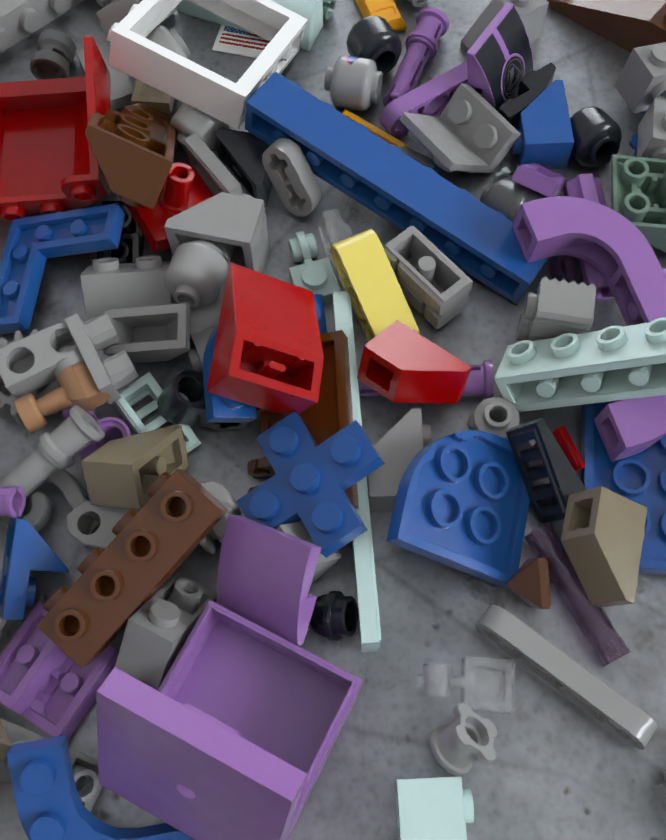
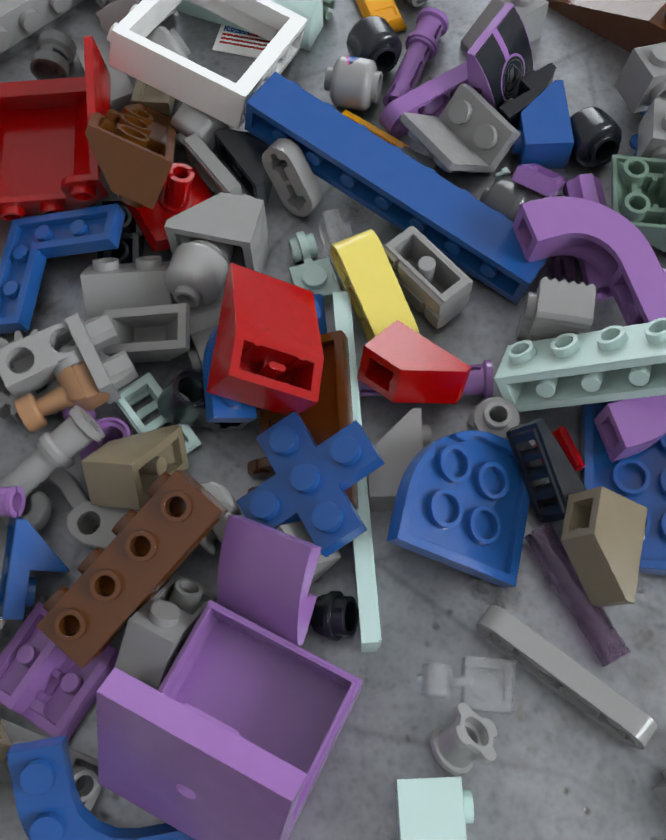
(532, 583): reddish brown slope -> none

